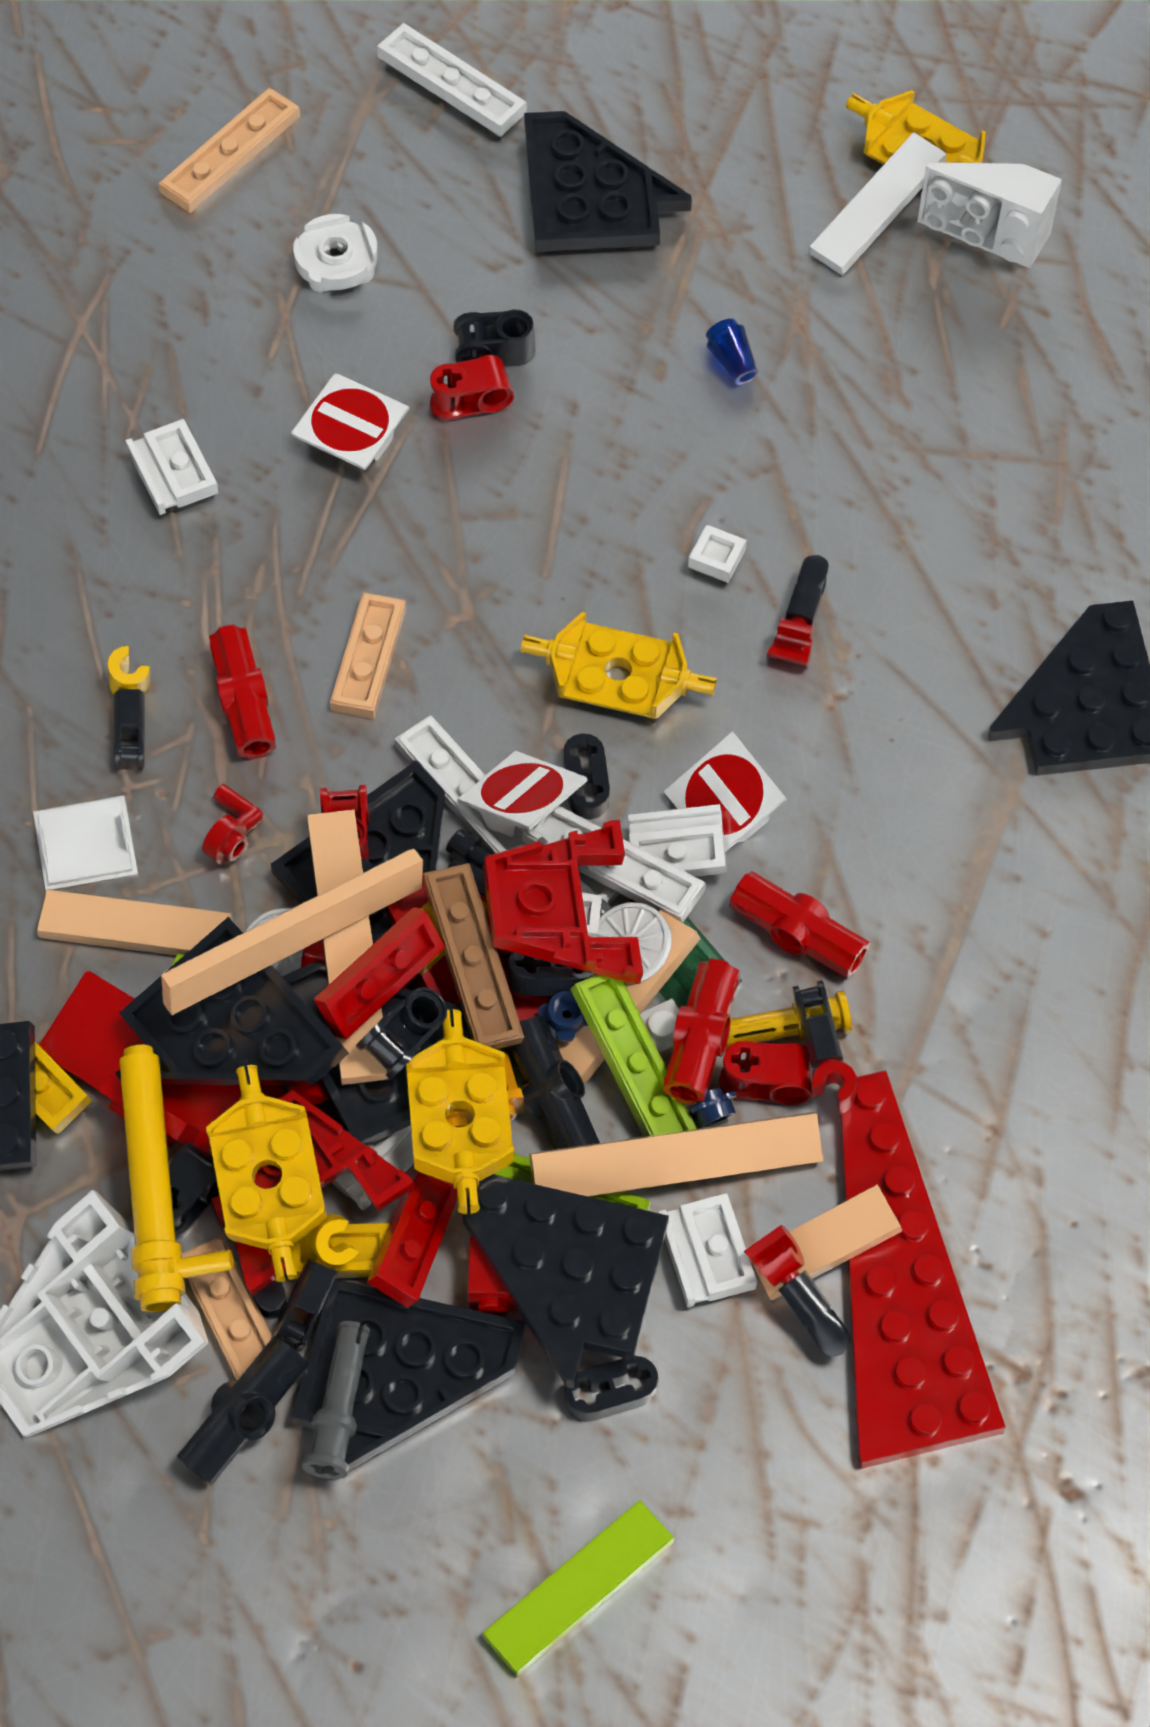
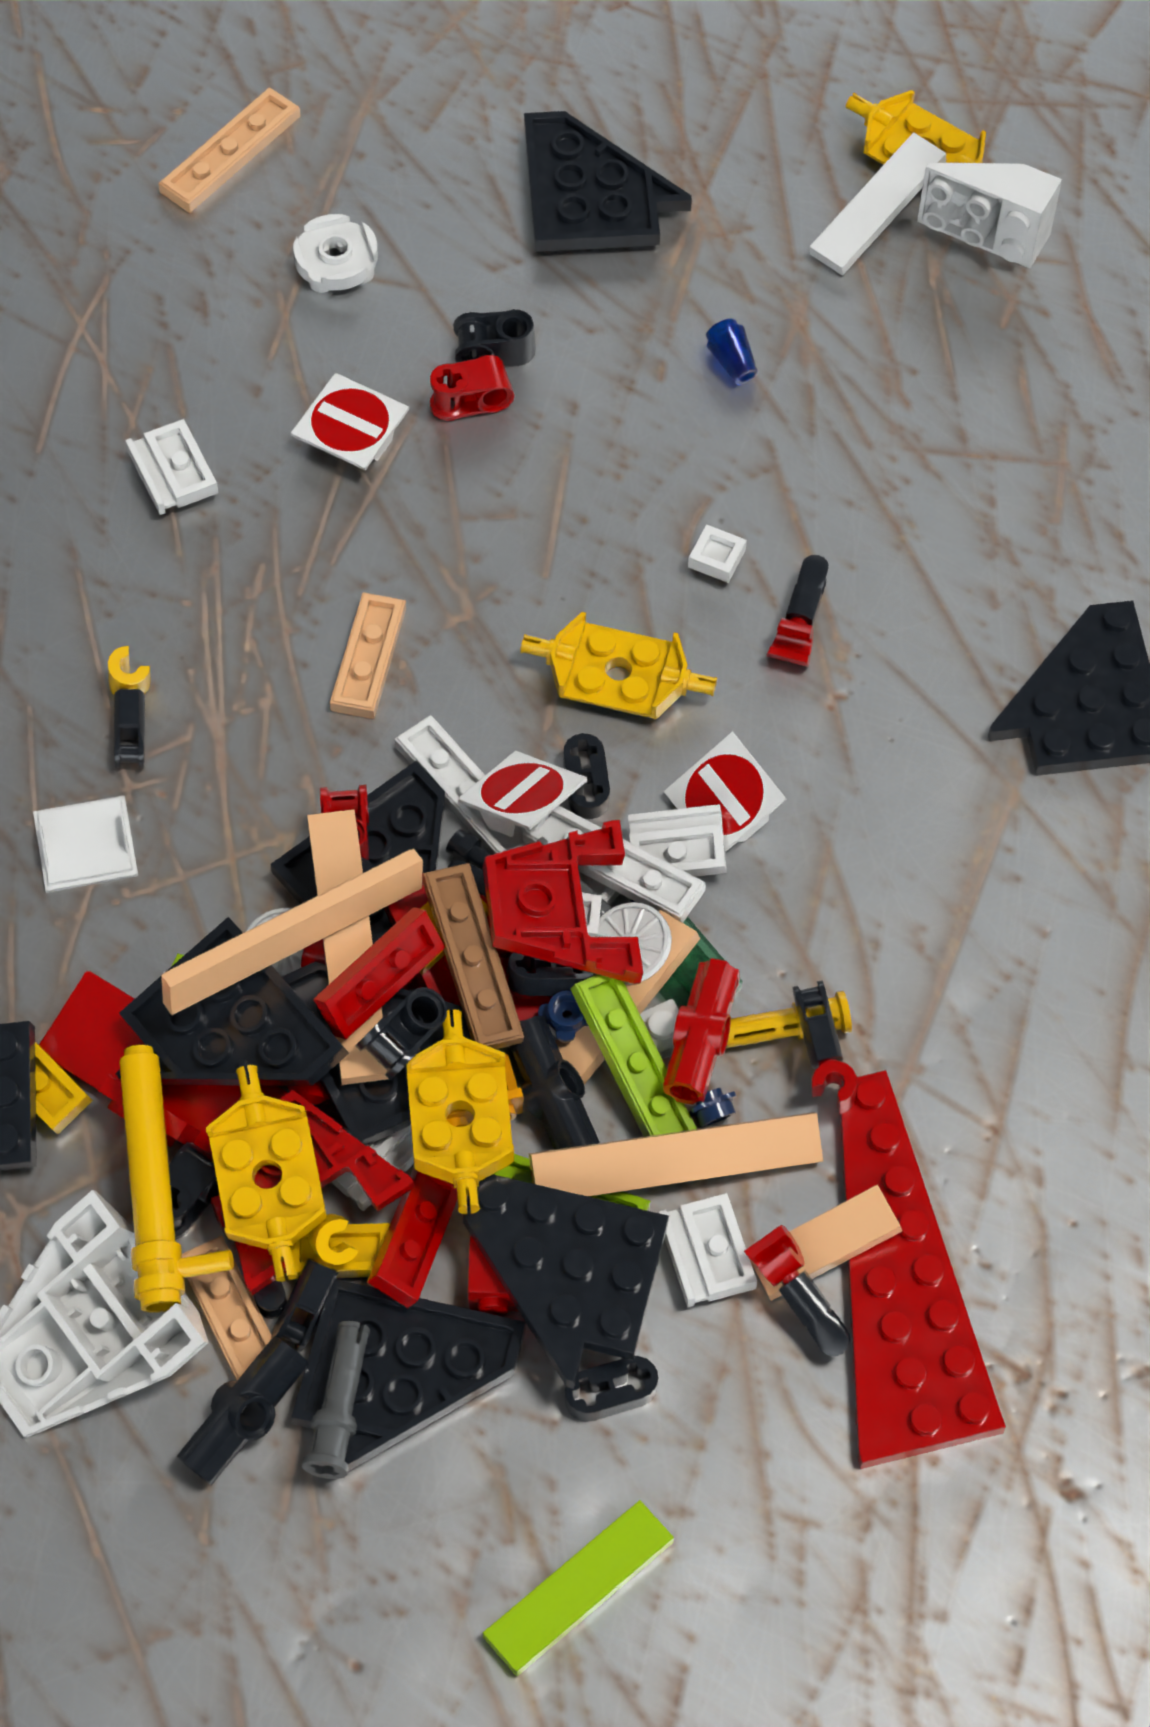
(124, 923): light nougat tile -> none
(227, 836): red plate -> none
(242, 692): red piece -> none
(452, 79): white plate -> none
(771, 1072): red piece -> none
(799, 924): red piece -> none

